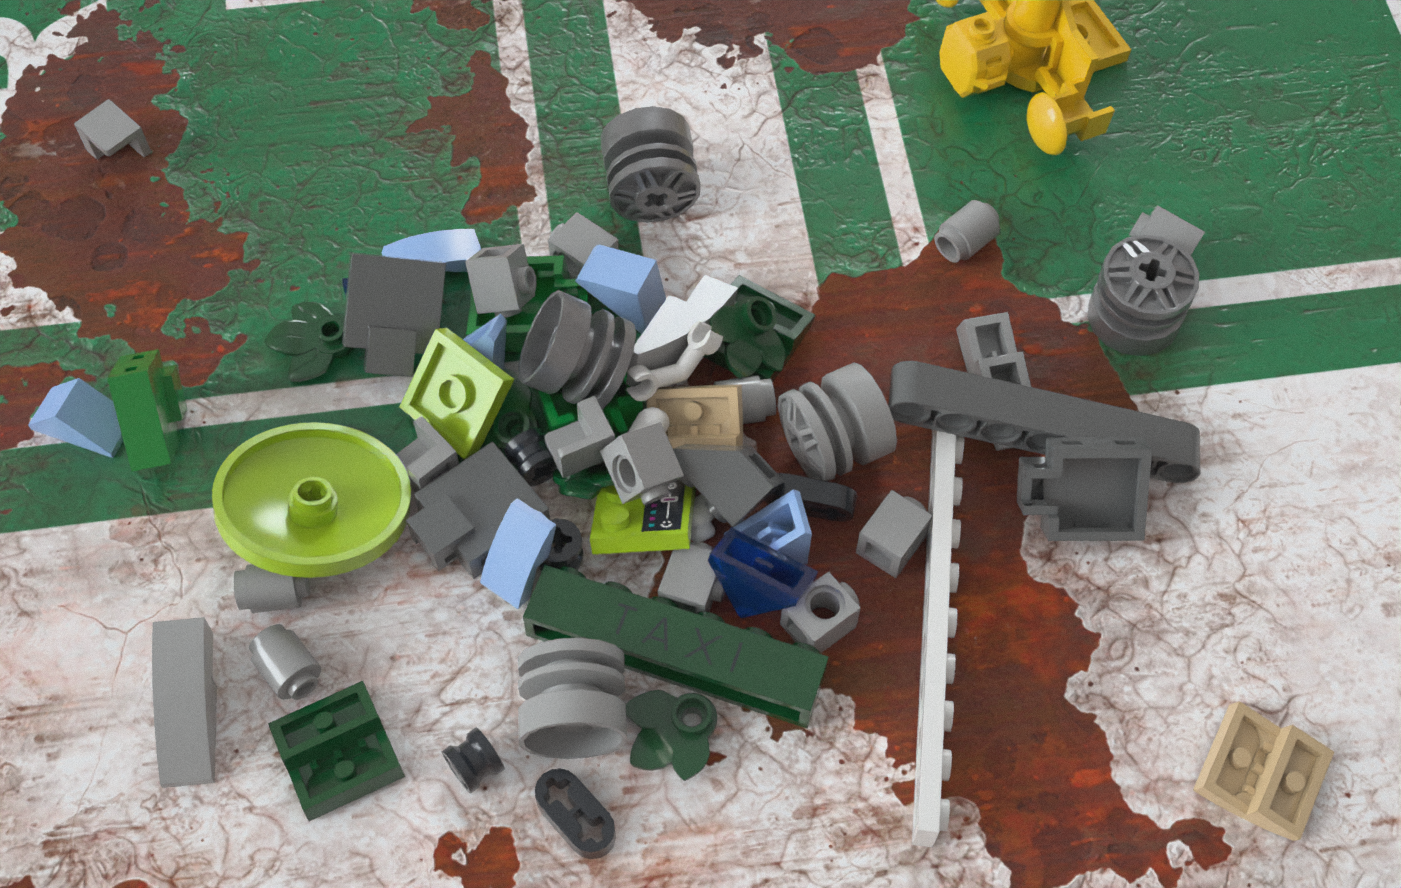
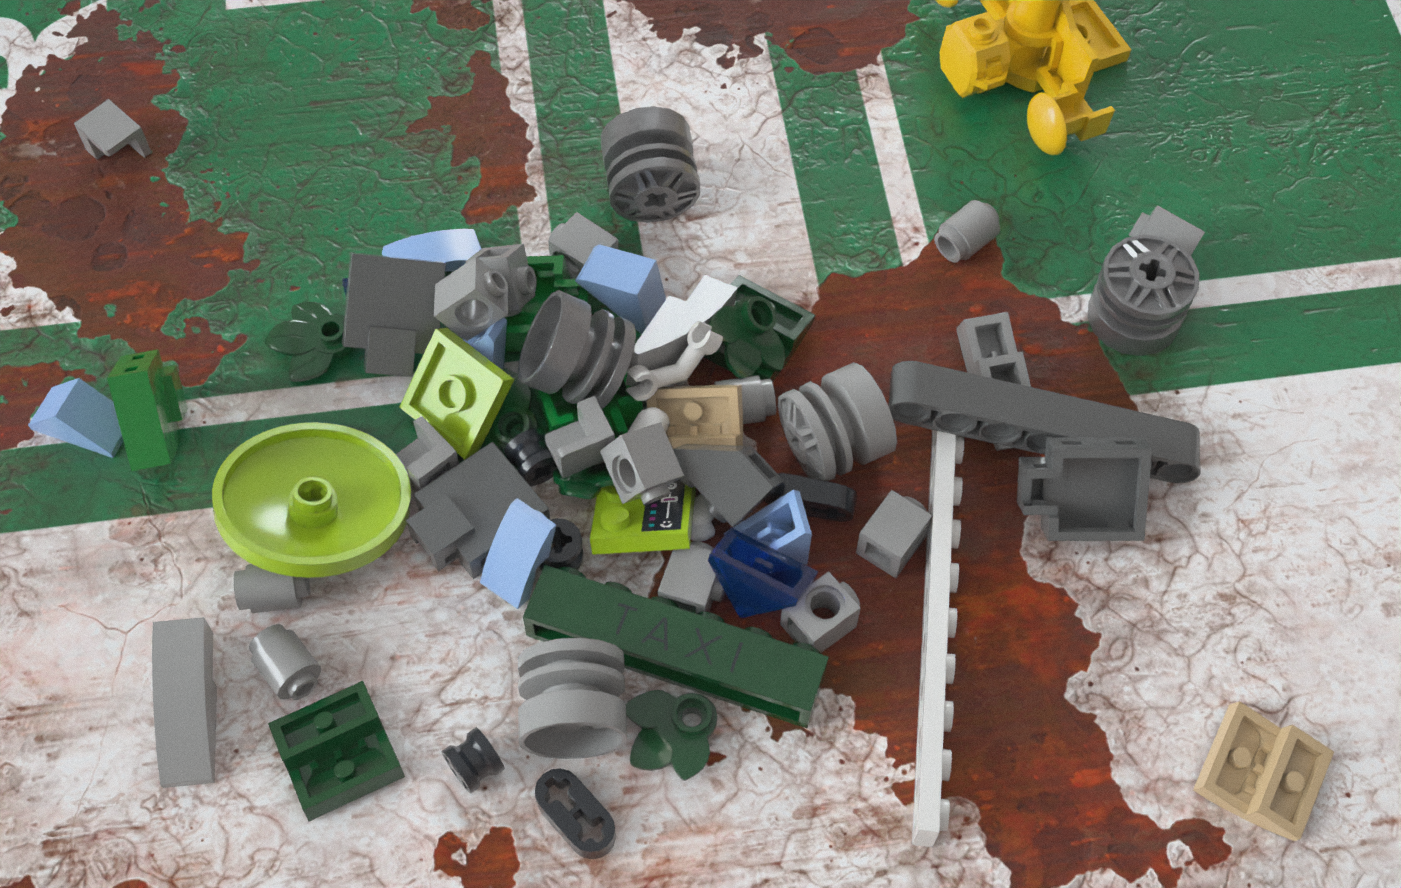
(471, 299): none -> light grey brick

